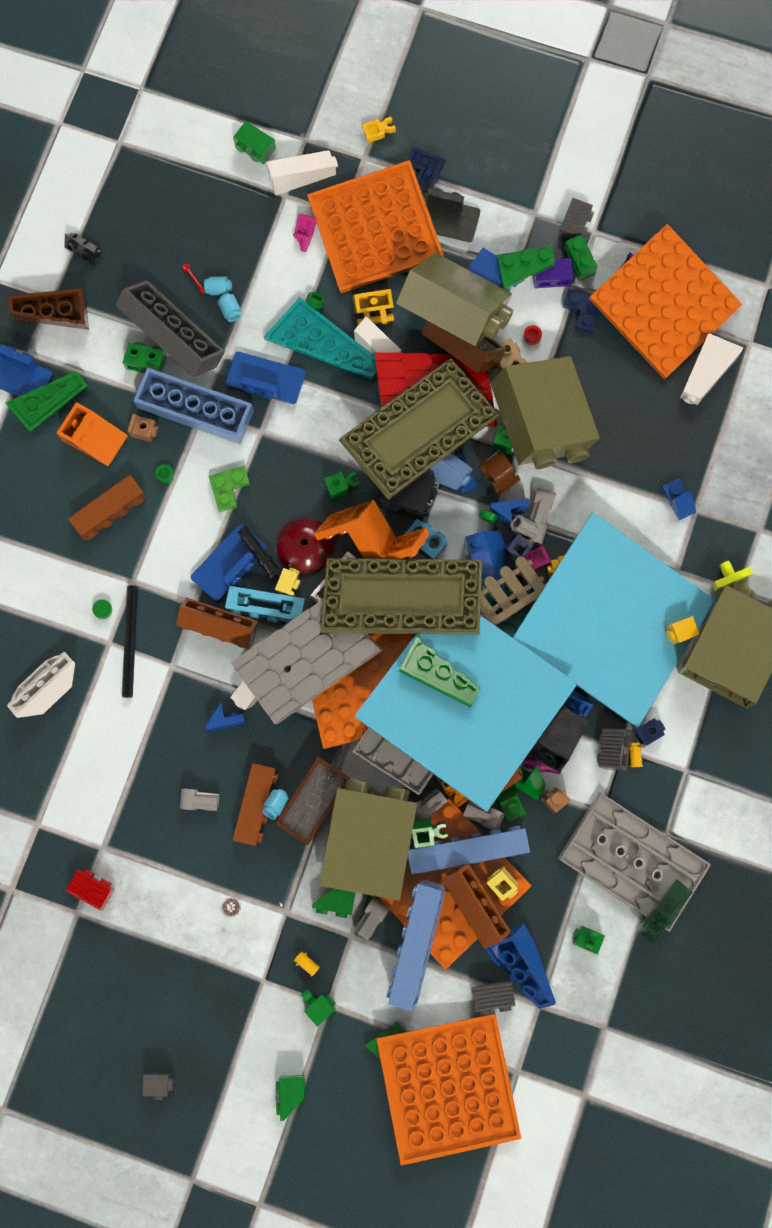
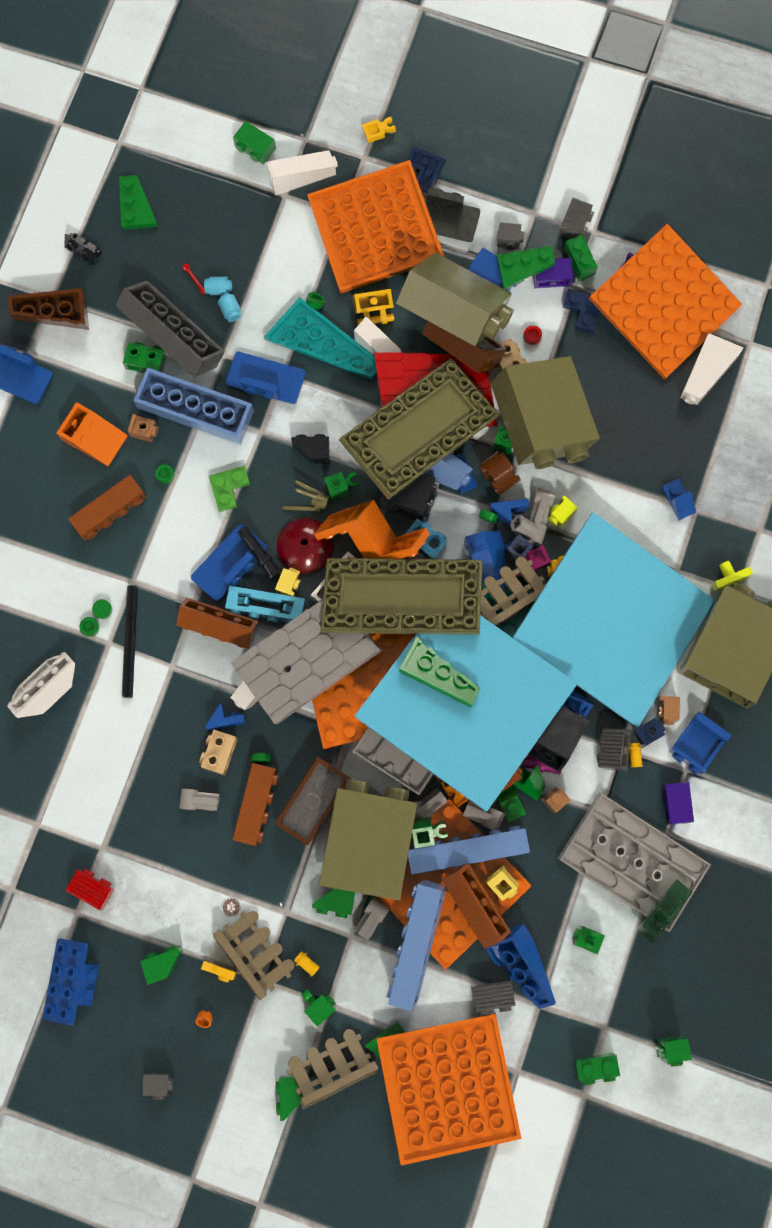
(42, 402): green wing -> none
(70, 982): none -> blue bracket
(89, 626): none -> green tile
(134, 204): none -> green wing
(160, 966): none -> green slope
(200, 1019): none -> orange hinge
(218, 752): none -> tan brick
(224, 974): none -> yellow plate
(255, 964): none -> dark tan fence
(260, 758): none -> green tile
(275, 804): medium azure brick -> none
(304, 230): dark pink slope -> none
(314, 449): none -> black slope
(319, 499): none -> olive plant
(323, 1076): none -> dark tan fence
(510, 236): none -> dark grey brick
(562, 512): none -> neon yellow brick
(597, 1067): none -> green brick
(669, 709): none -> medium nougat brick
(673, 1050): none -> green brick
(678, 803): none -> dark purple panel
(681, 630): yellow brick -> none
(699, 743): none -> blue panel

